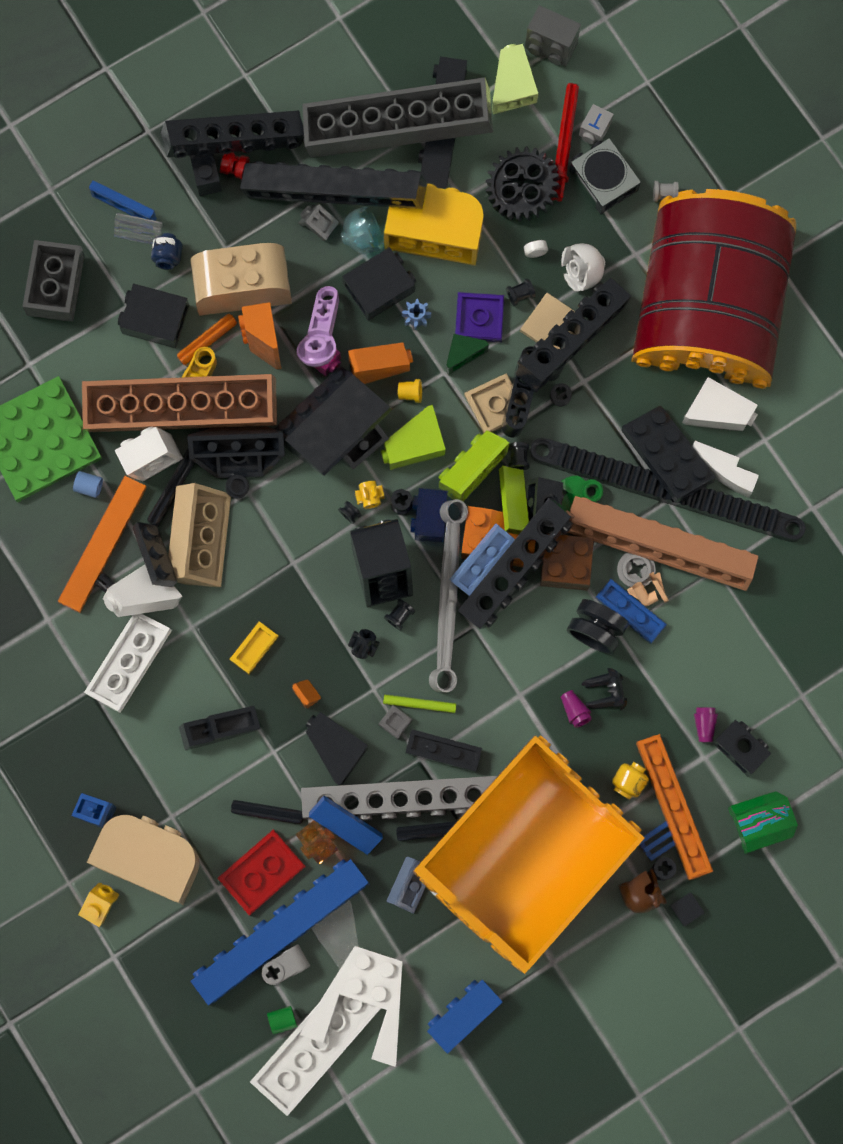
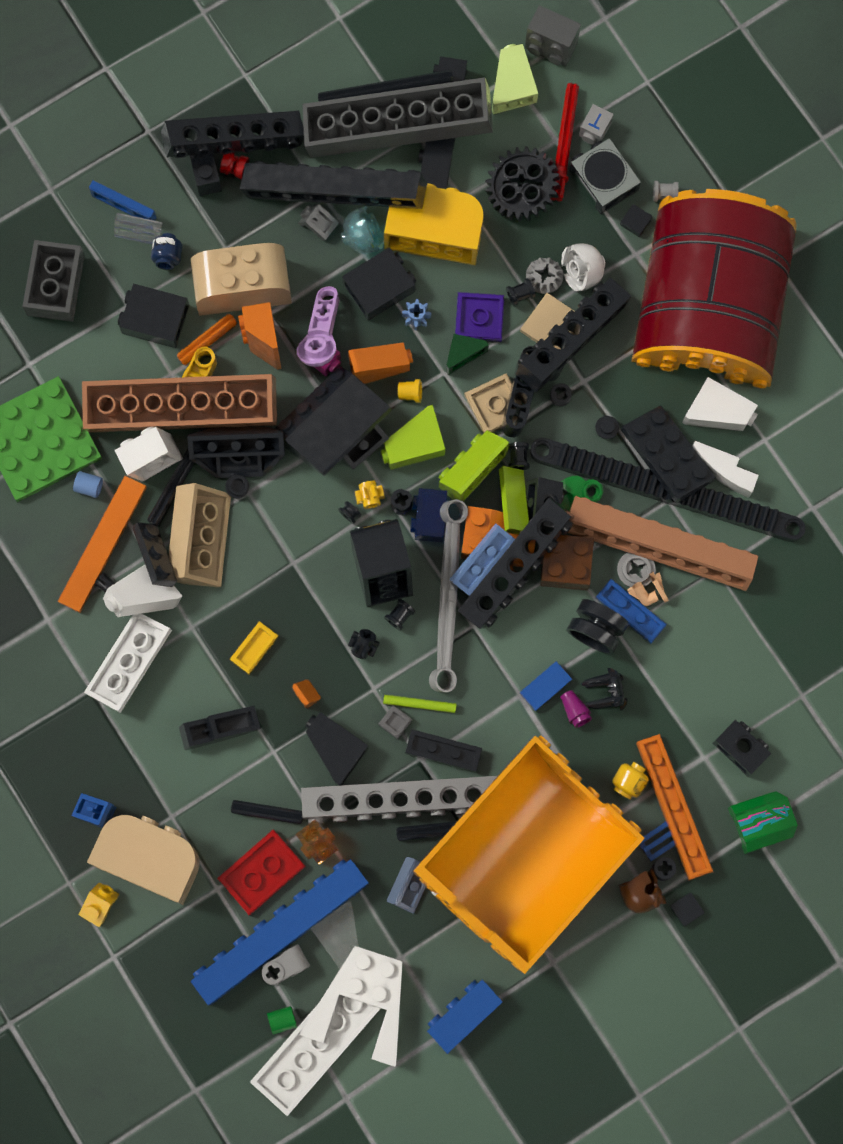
(345, 825): blue tile -> none
(390, 85): none -> black axle
(536, 248): white tile -> none
(545, 686): none -> blue tile
(551, 283): none -> light grey gear
(607, 427): none -> black plate
(636, 220): none -> black tile
(705, 723): magenta cone -> none

